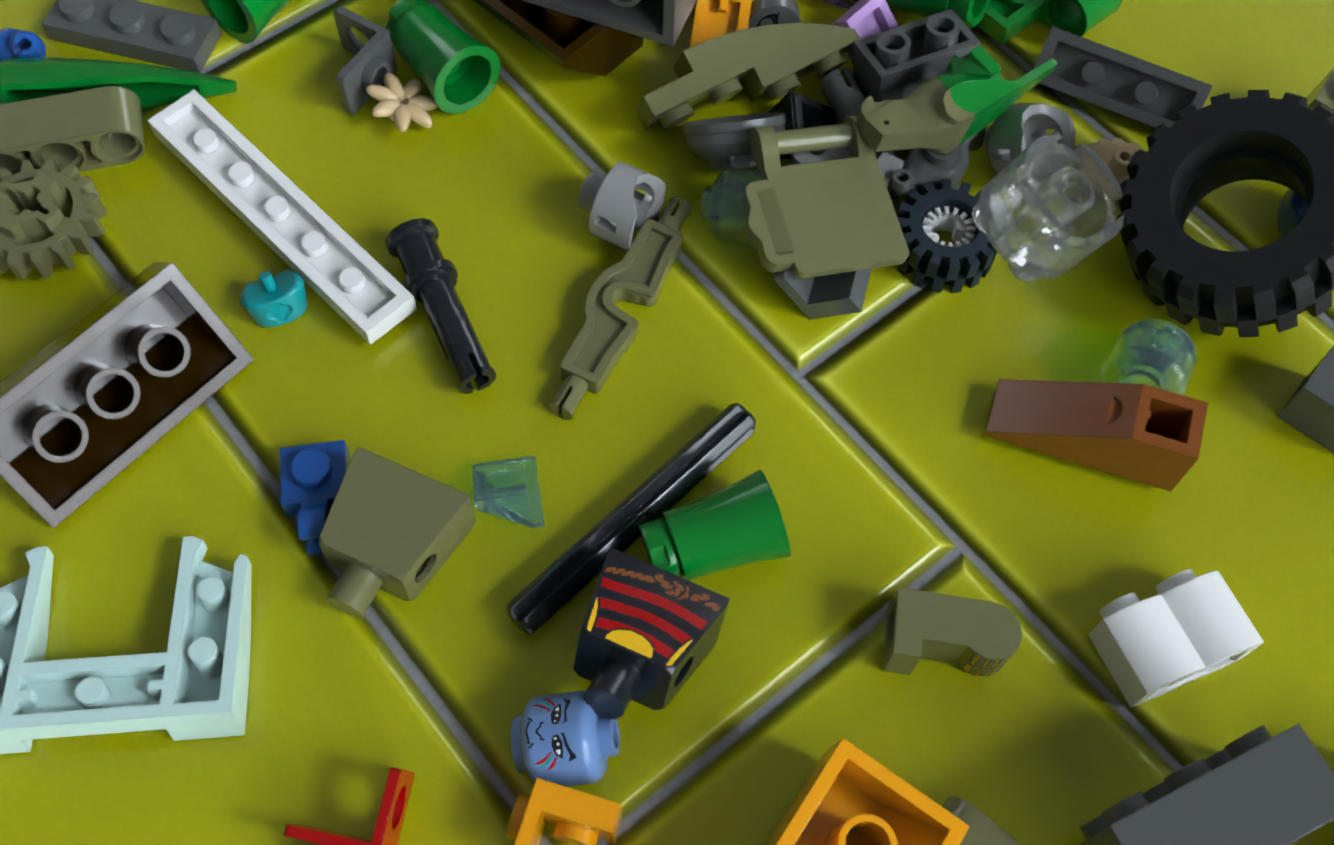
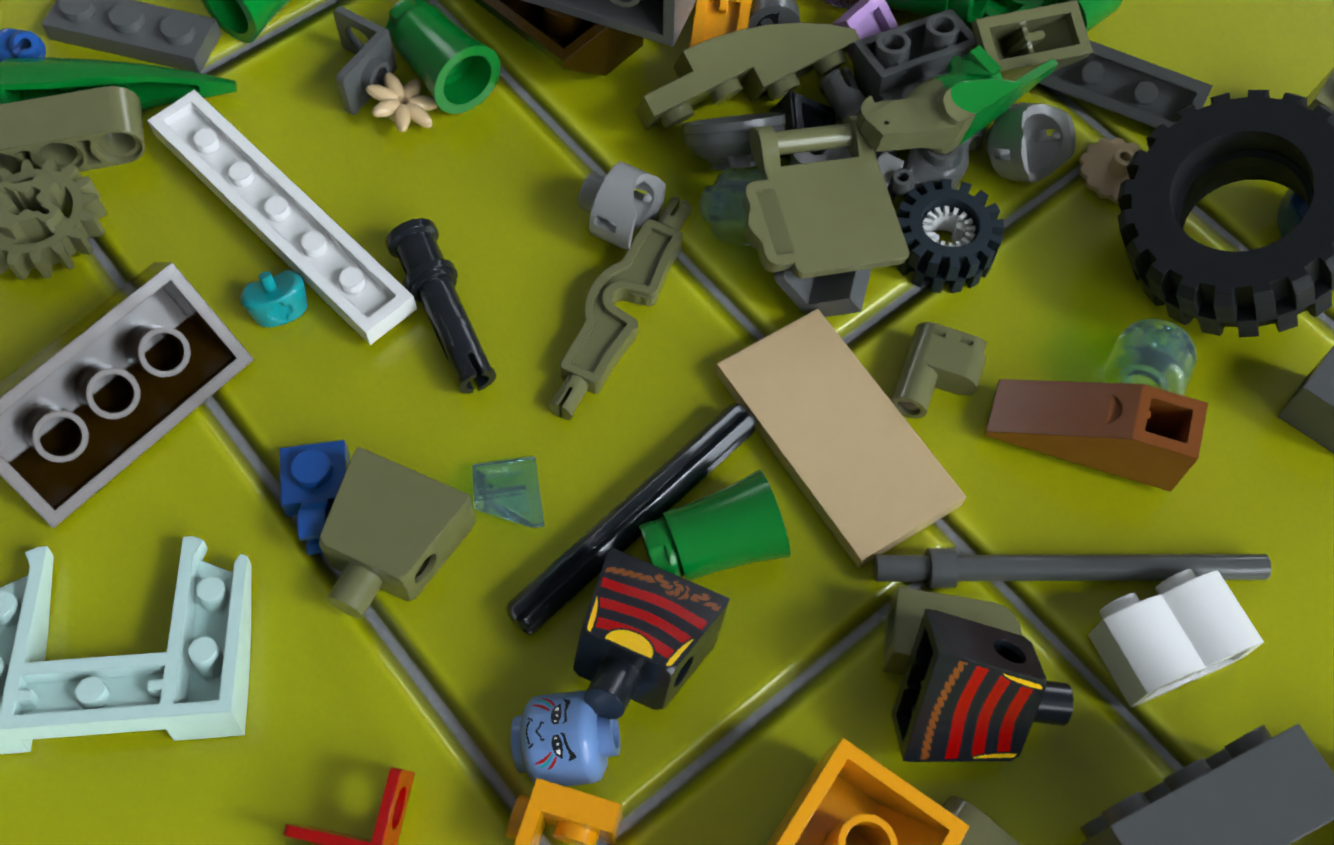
(840, 437): none -> tan tile
(939, 360): none -> olive piece
(945, 568): none -> dark grey bar
(973, 693): none -> black torso
(1033, 36): none -> olive slope
(1049, 208): clear brick -> none

